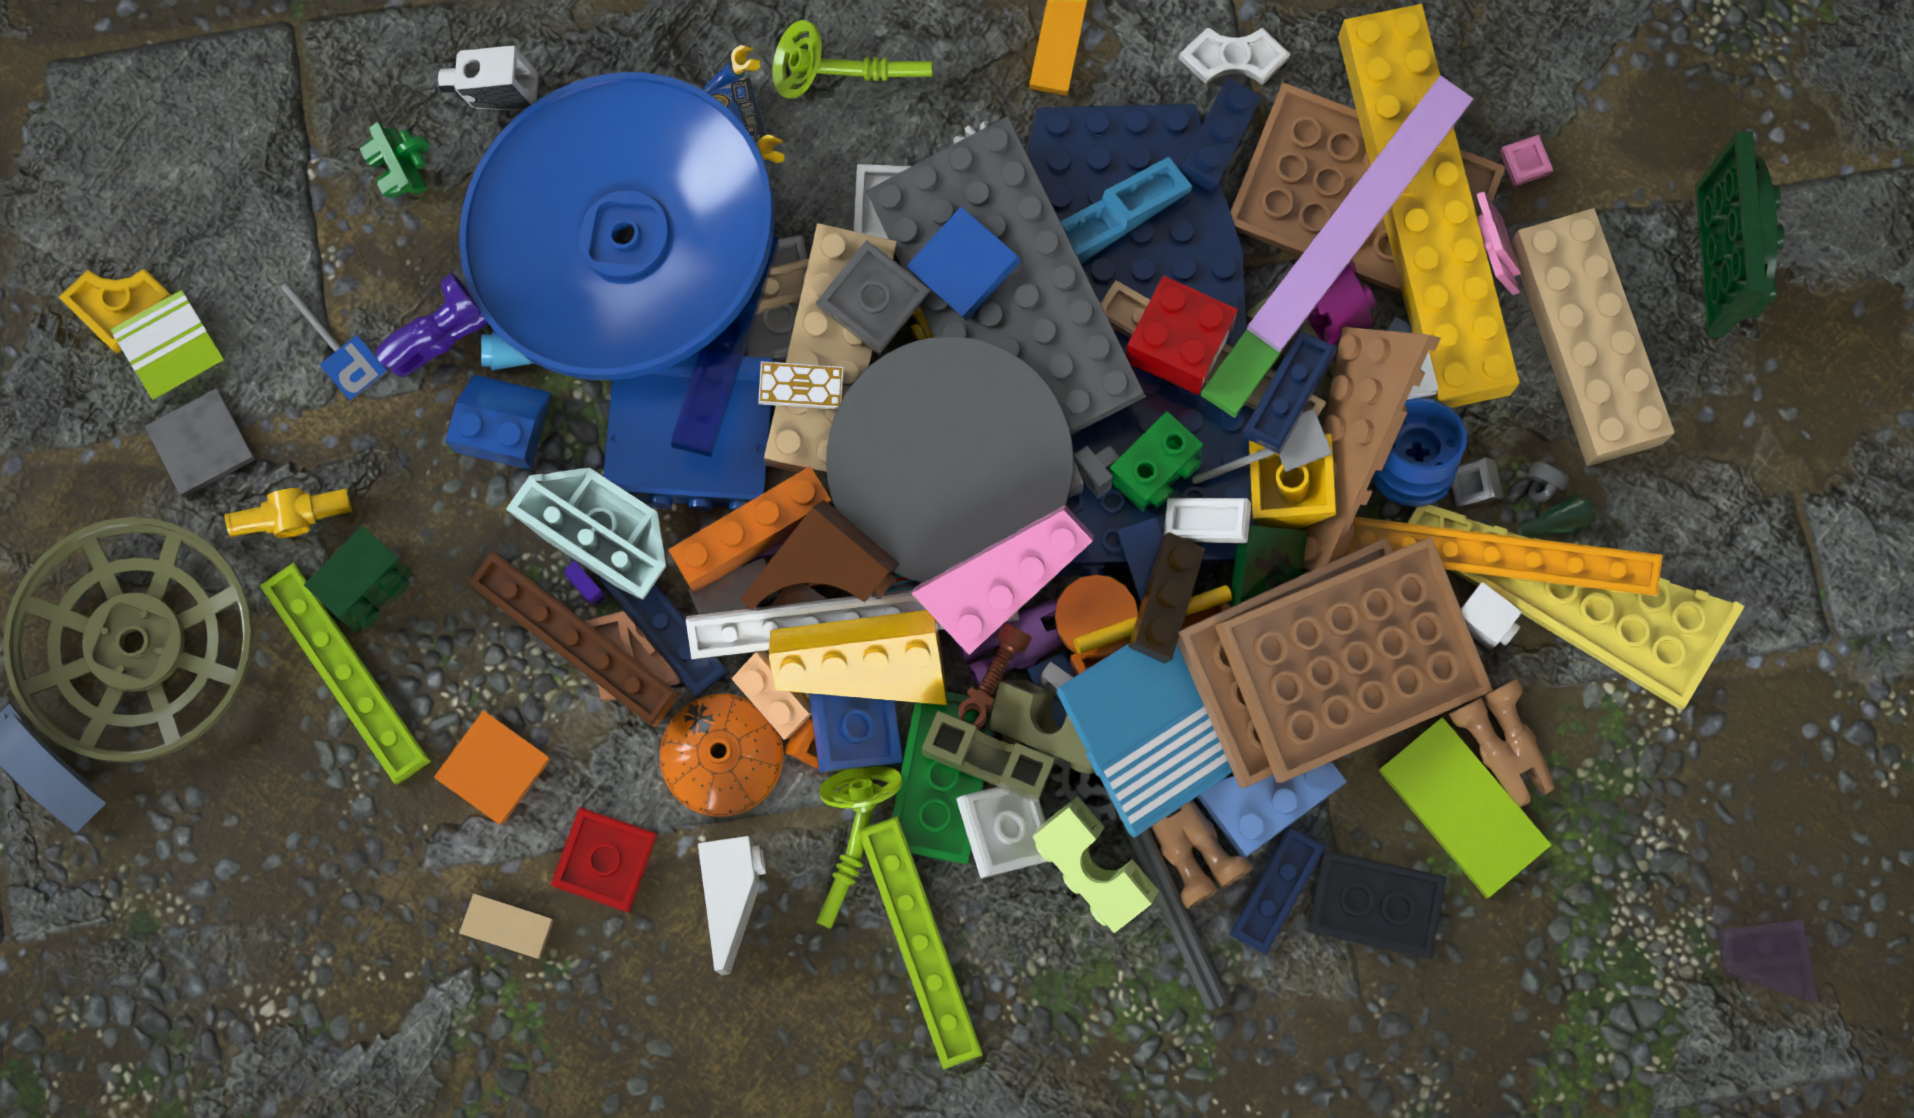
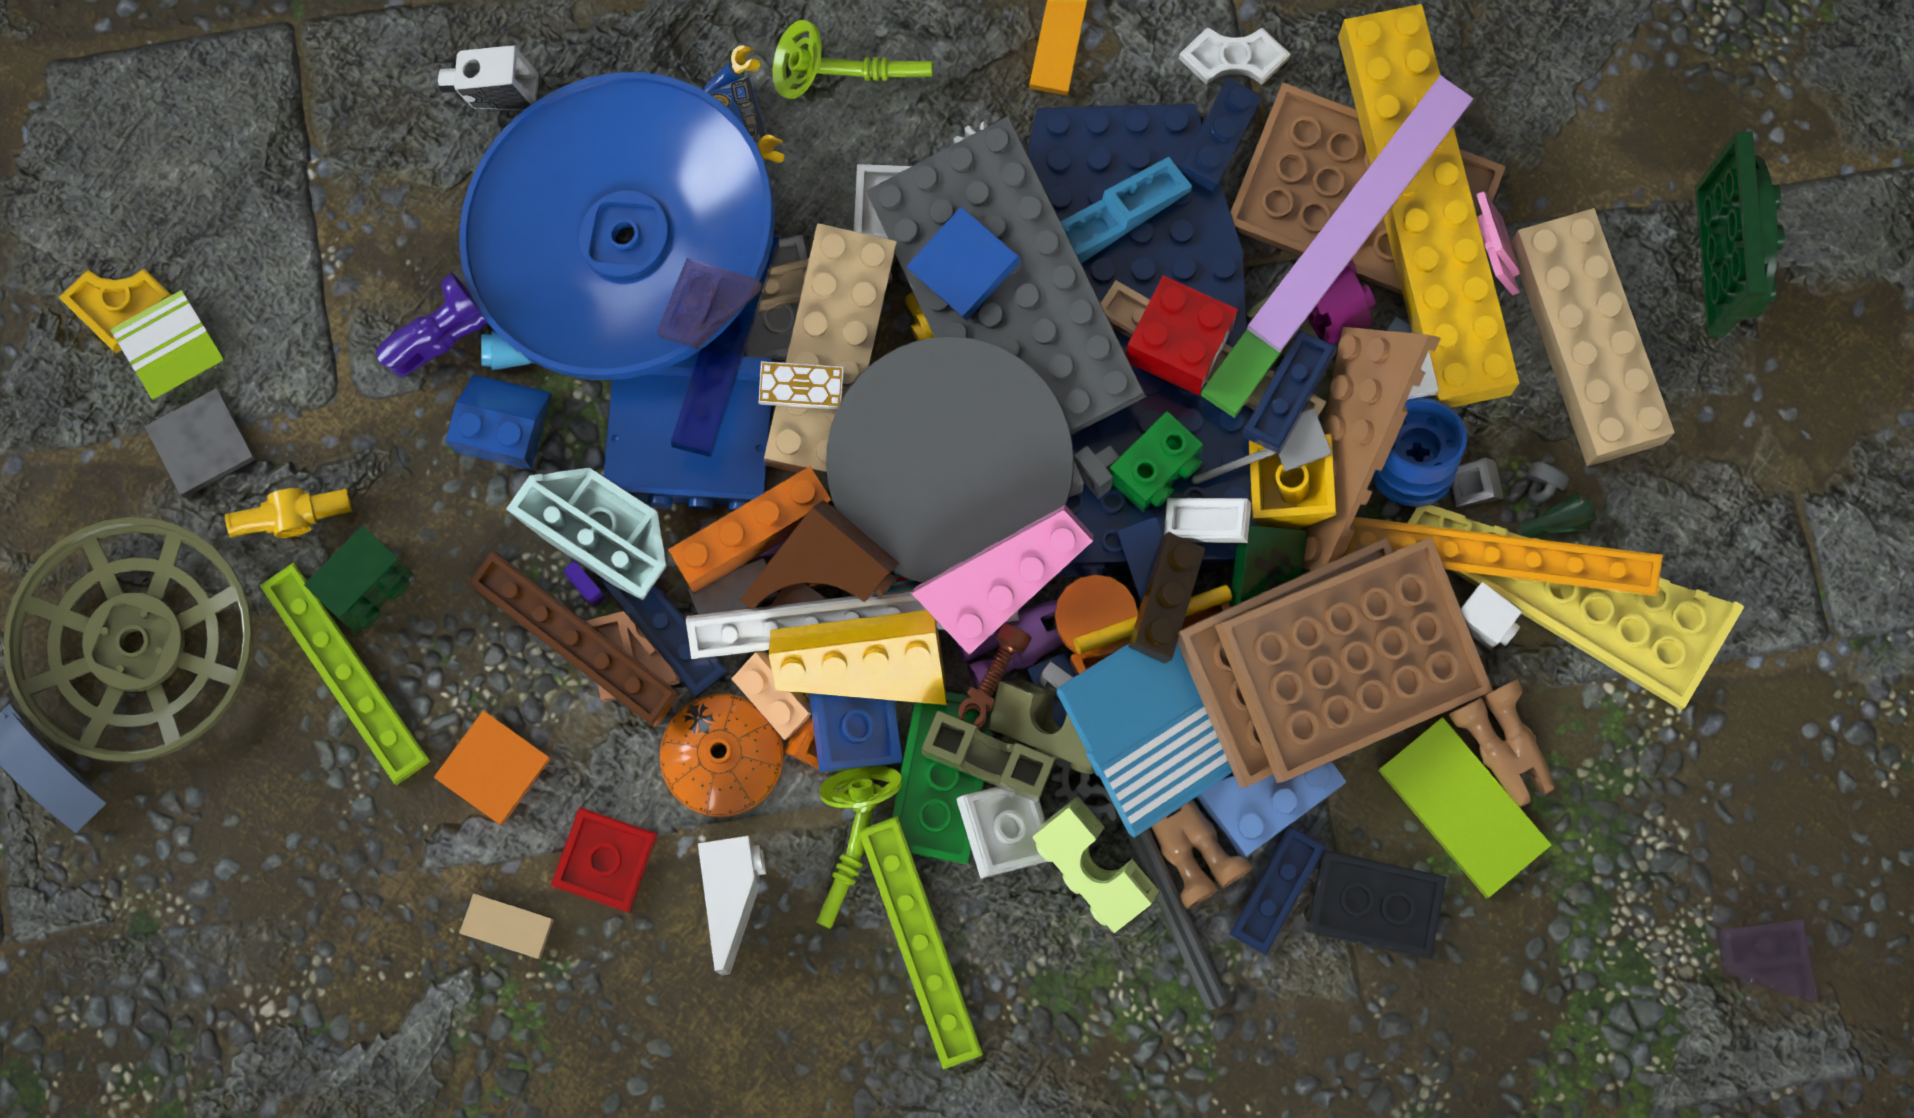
(350, 366): piece -> none
(402, 156): green hips -> none
(704, 302): none -> clear purple wing
(873, 297): flat silver tile -> none
(1526, 160): bright pink tile -> none

